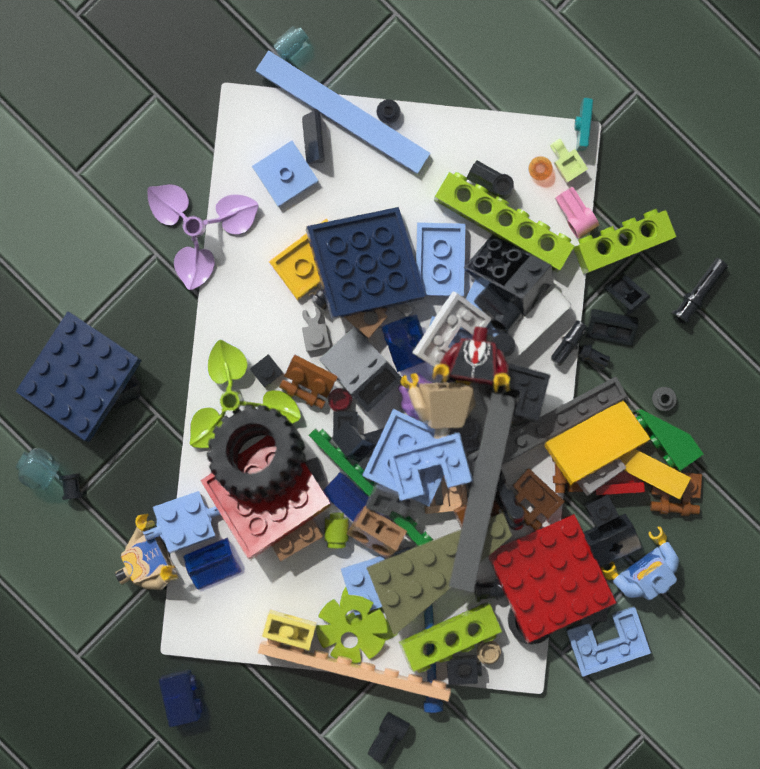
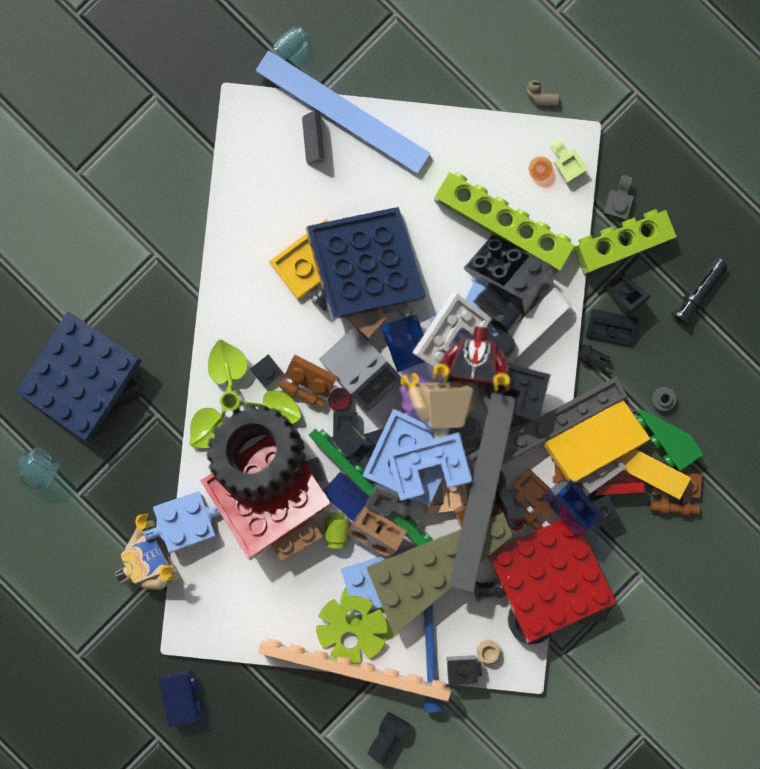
(71, 486): black bush -> none
(192, 264): lavender plant -> none
(211, 564): clear blue panel -> none
(285, 173): light blue plate -> none
(289, 629): light yellow brick -> none
(315, 334): light grey plate -> none
(388, 119): black plate -> none
(441, 258): light blue plate -> none
(487, 629): lime brick -> none
(489, 178): black piece -> none
(539, 96): none -> dark tan arm
(569, 342): black axle -> none
(572, 506): none -> clear blue brick
(580, 219): bright pink piece -> none
(583, 124): teal plate -> none
(596, 657): light blue plate -> none
(612, 540): black brick -> none
(618, 202): none -> dark grey plate
(650, 574): light blue torso -> none

